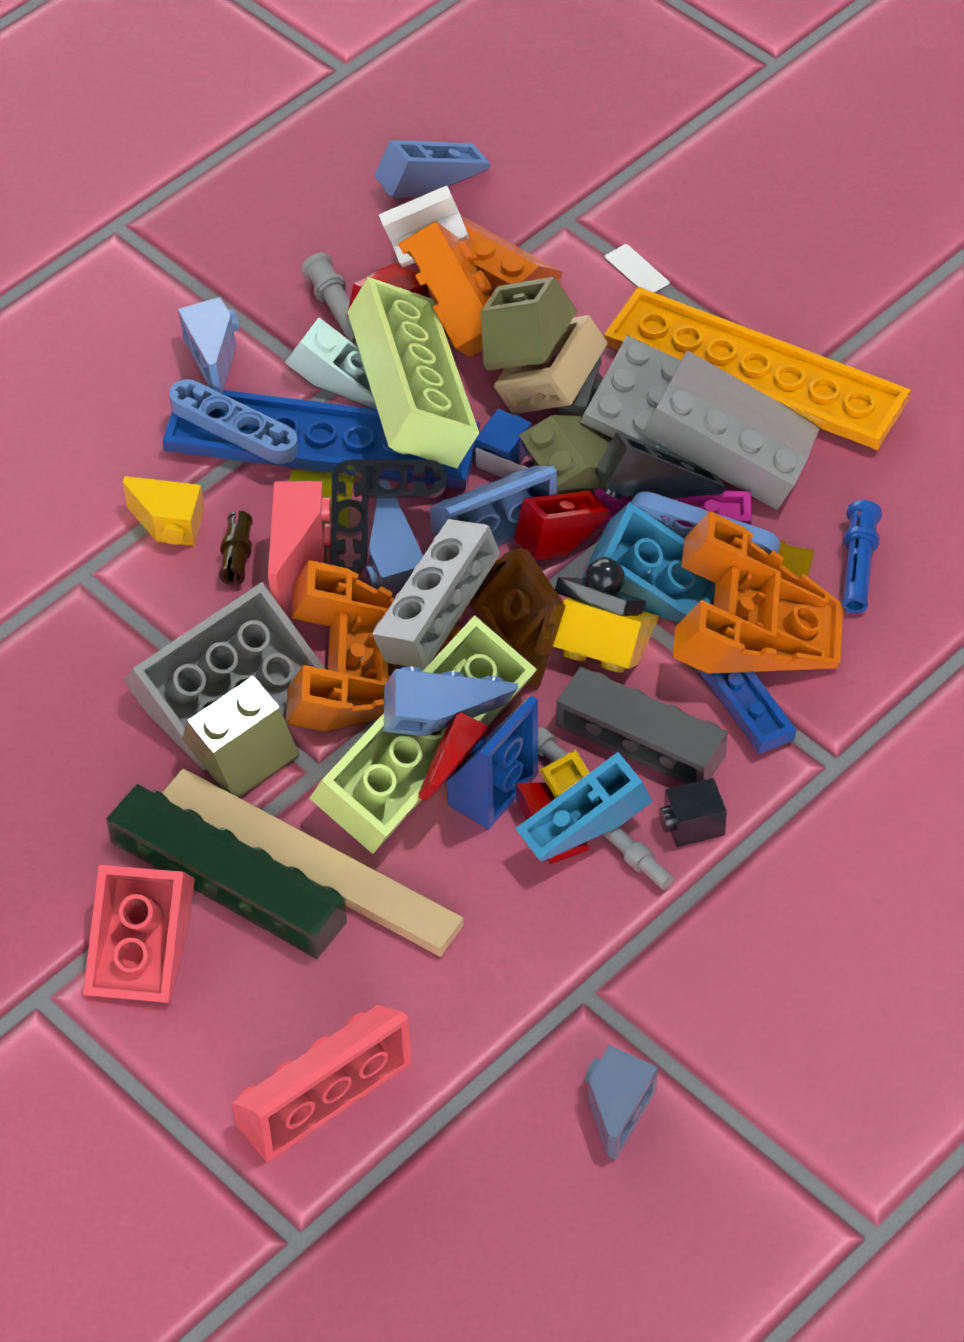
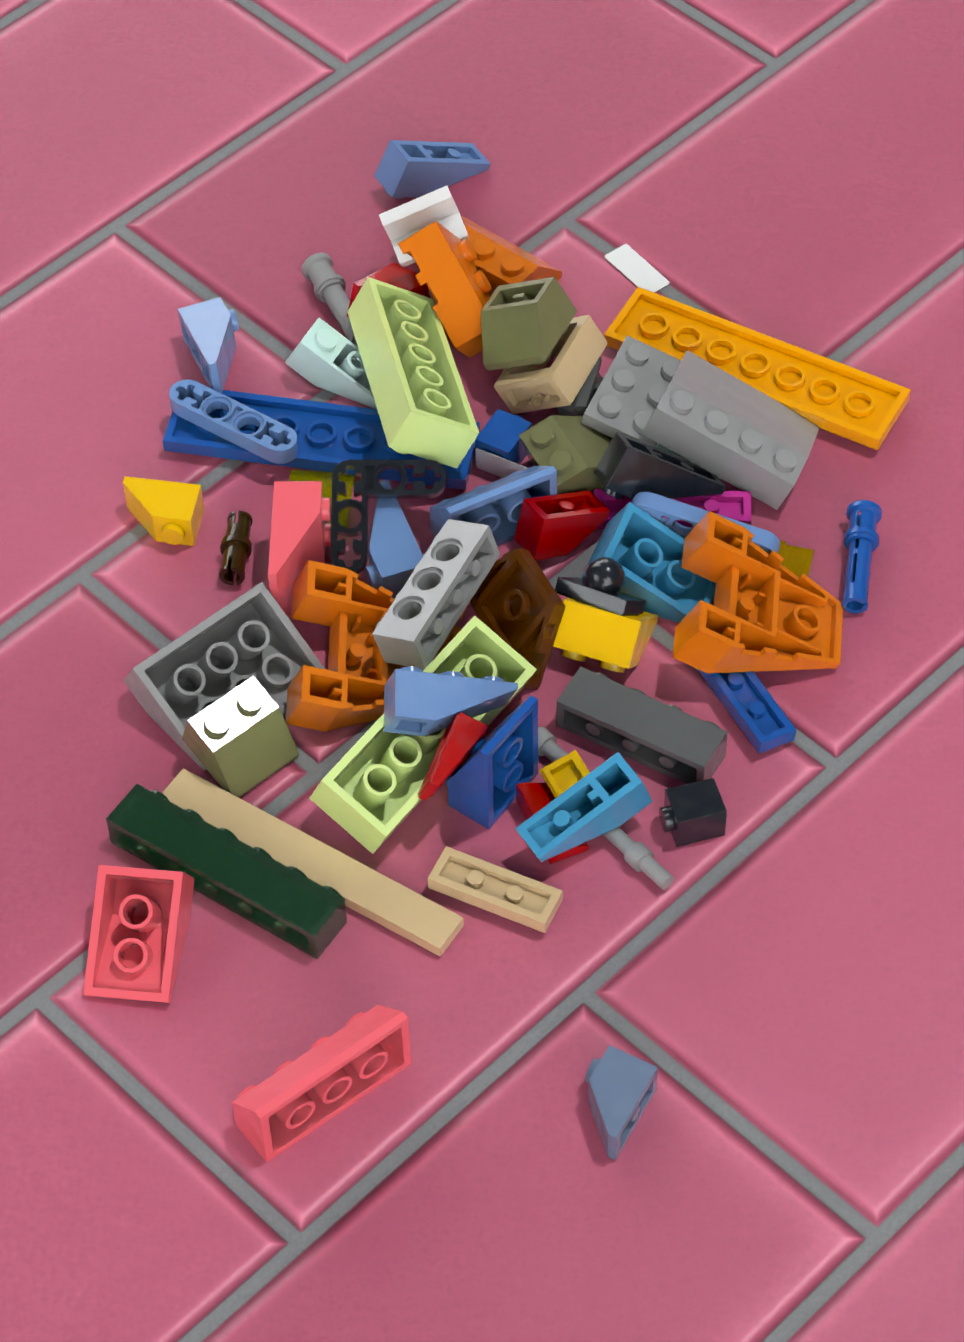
(495, 889): none -> tan plate

